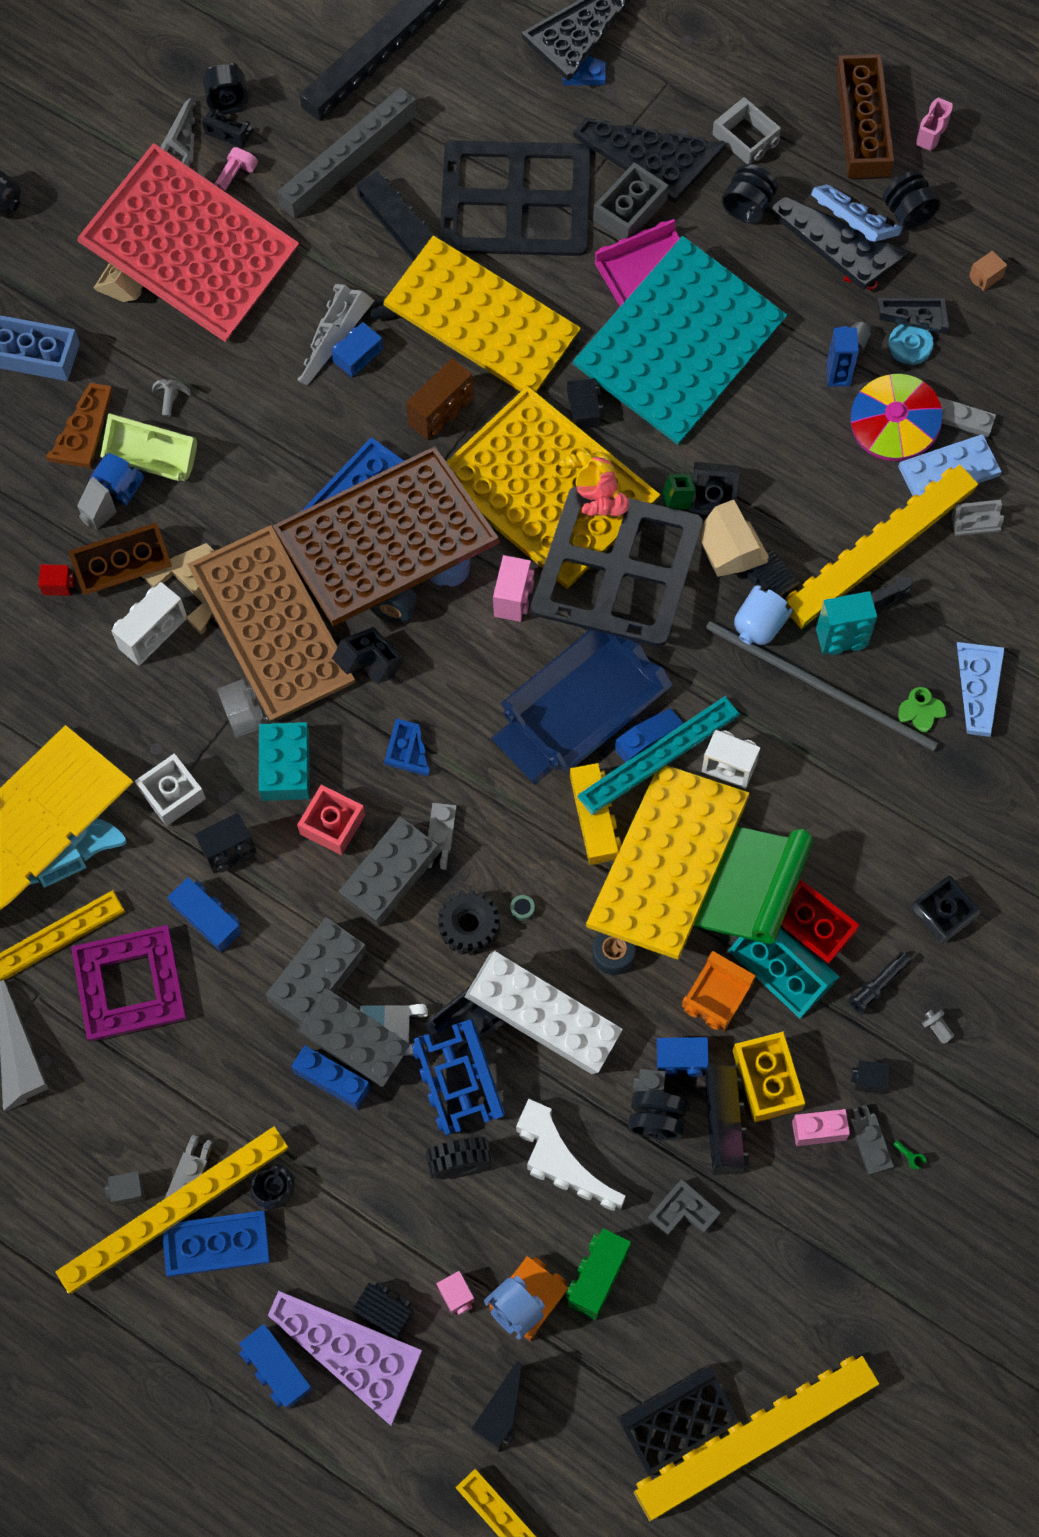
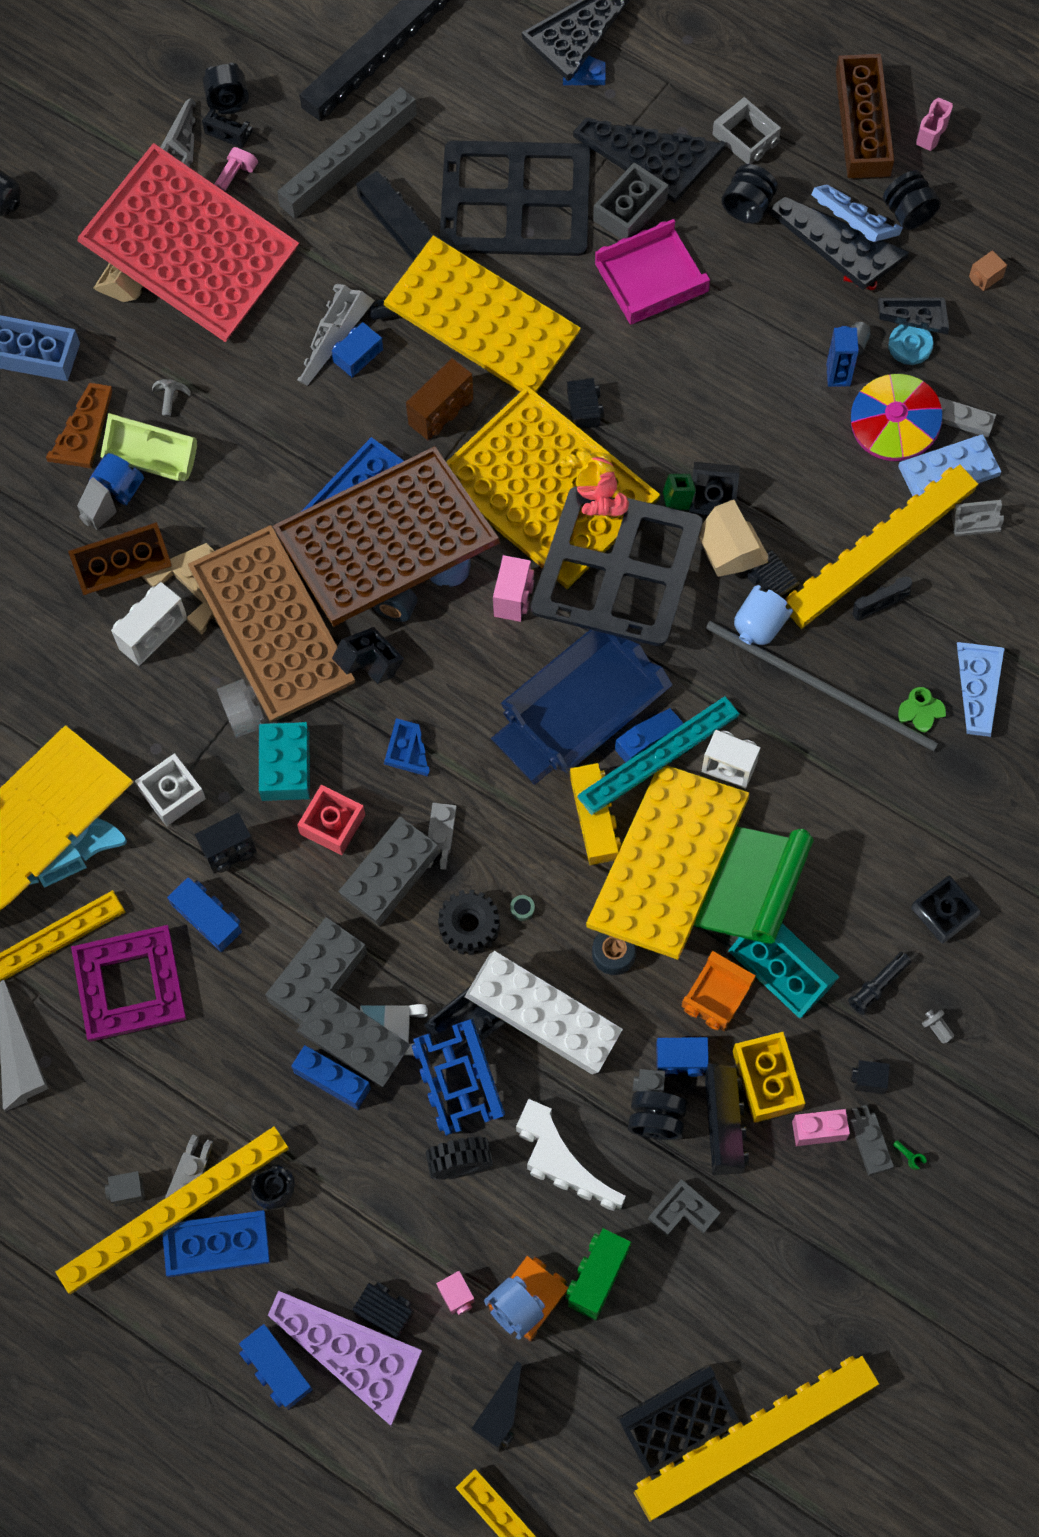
(56, 580): red brick -> none
(679, 340): teal plate -> none
(818, 923): red slope -> none
(846, 623): teal brick -> none

